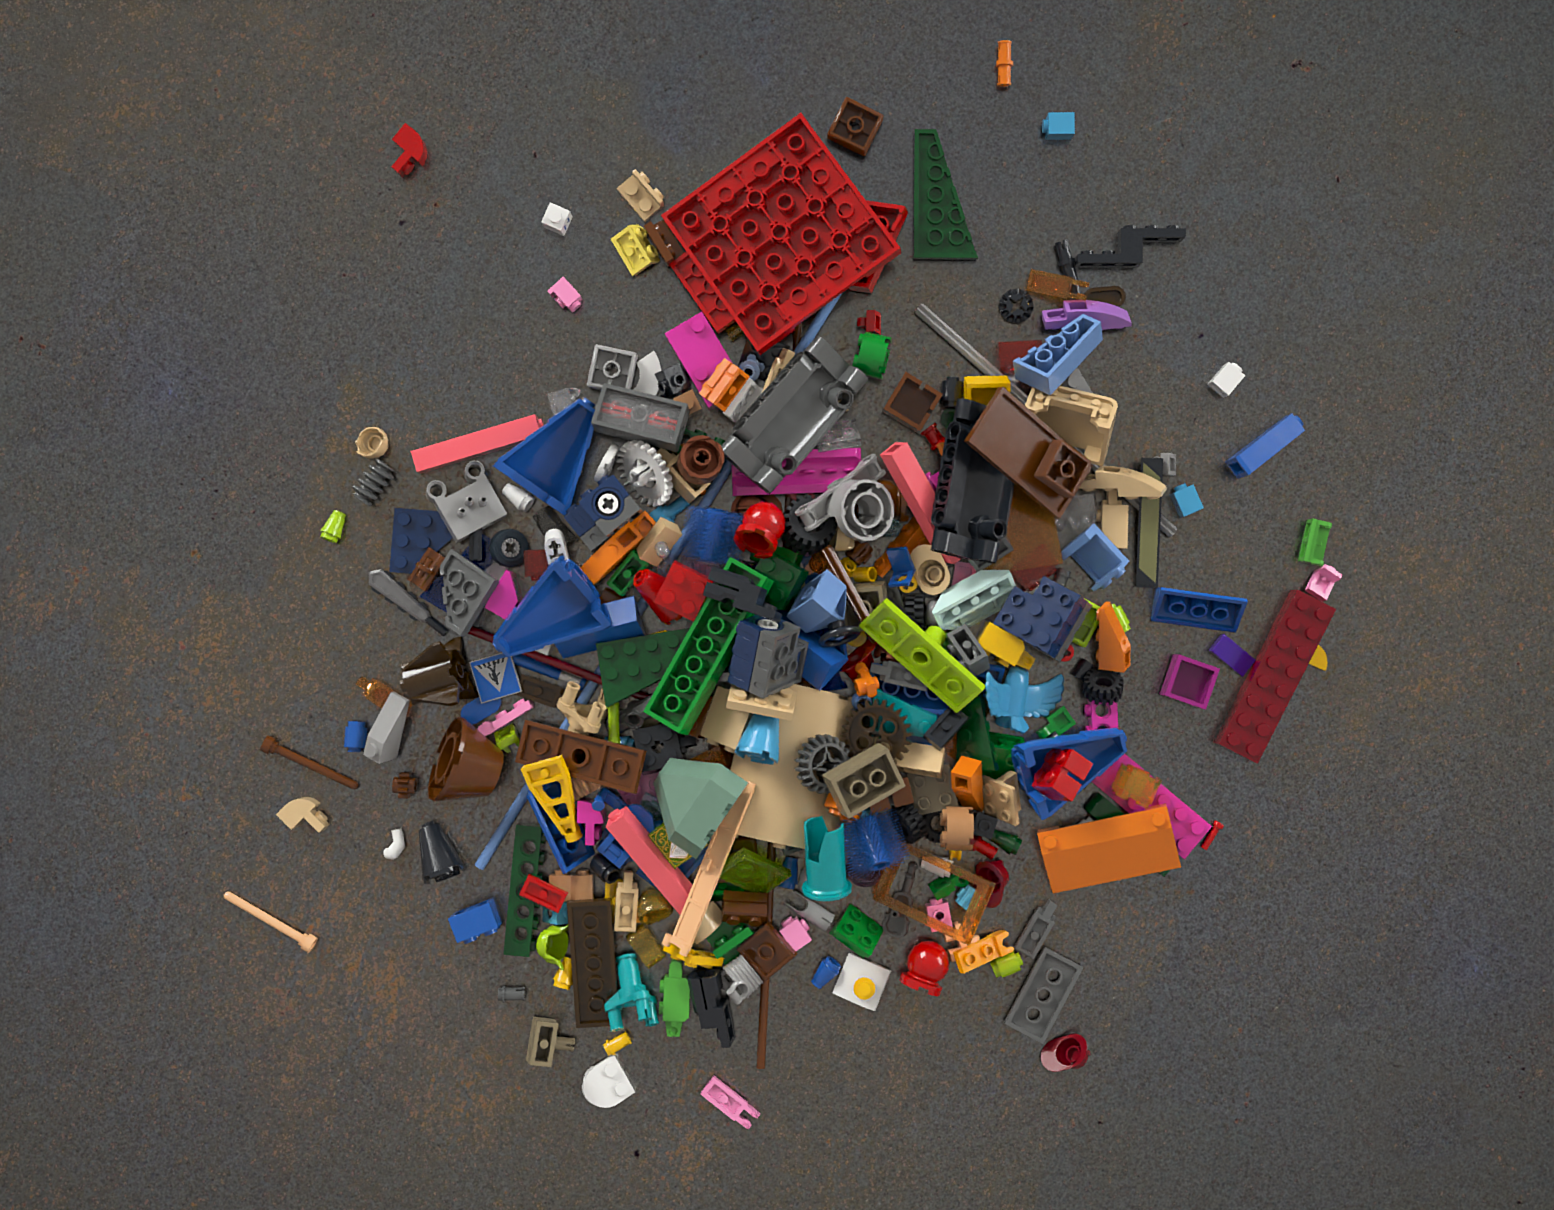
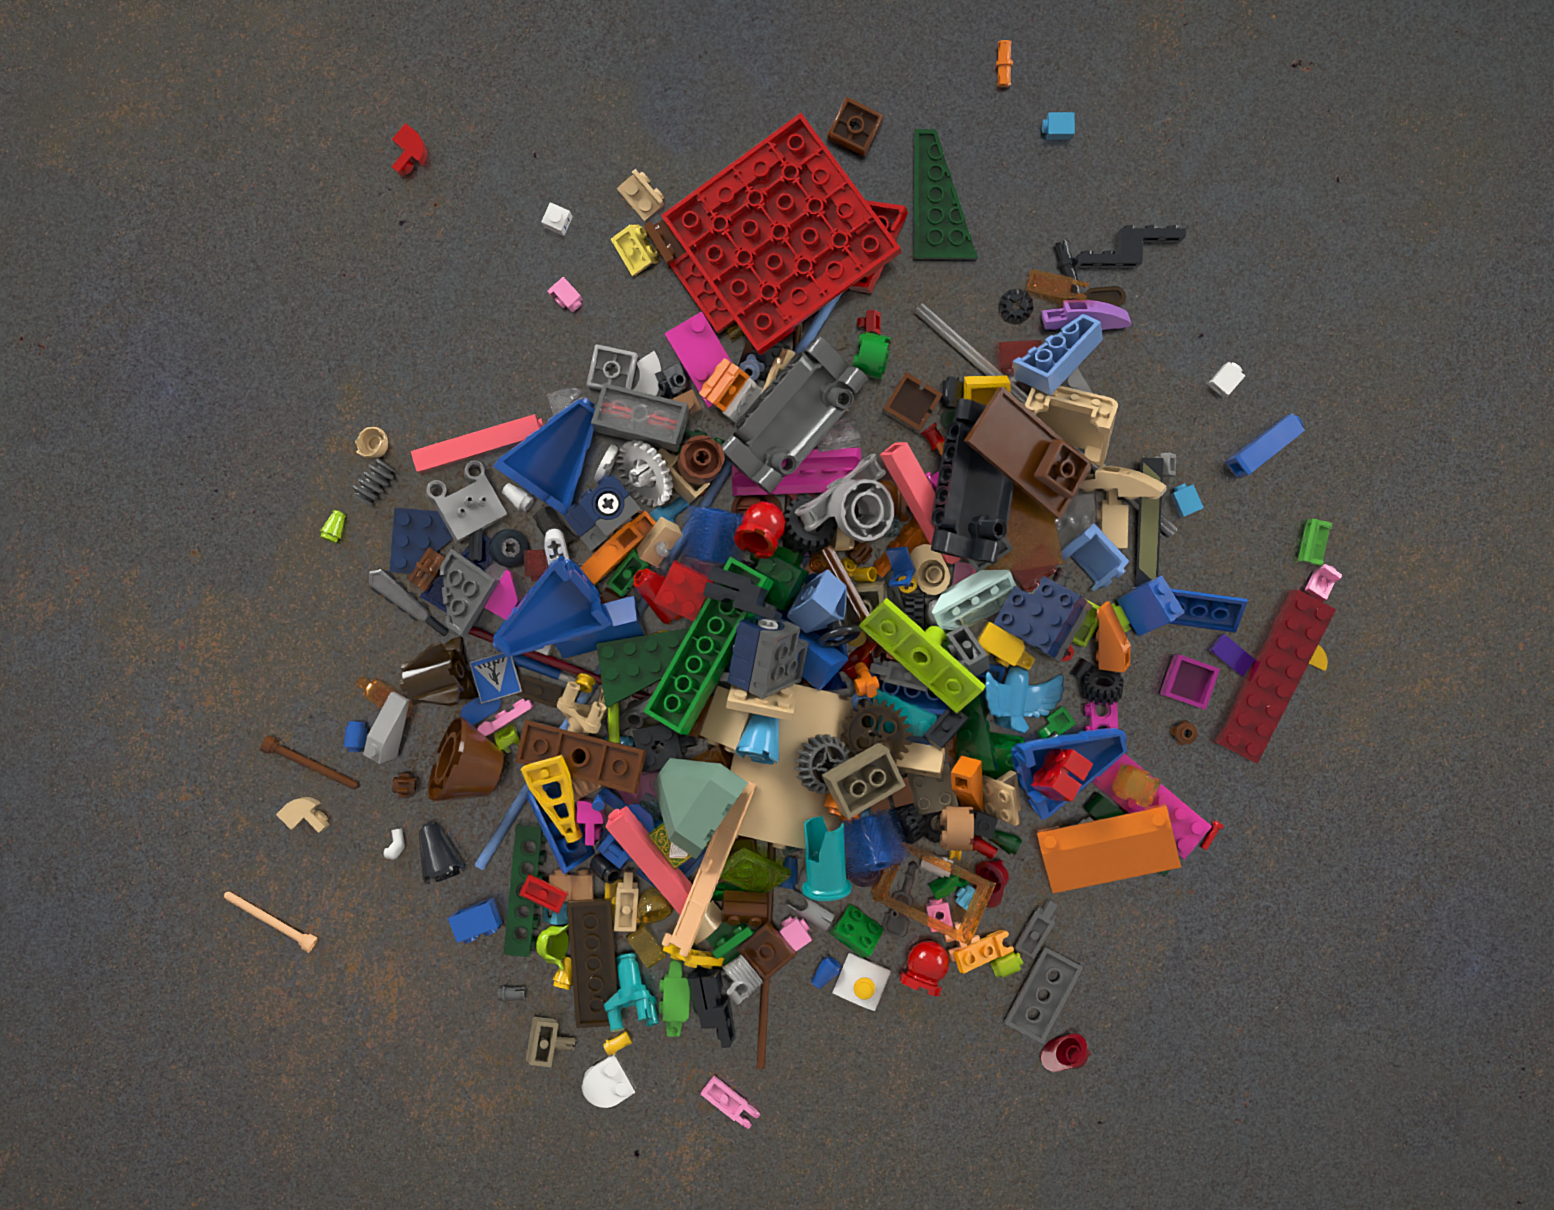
(585, 682): none -> yellow bush
(1150, 606): none -> blue brick
(1179, 732): none -> reddish brown brick

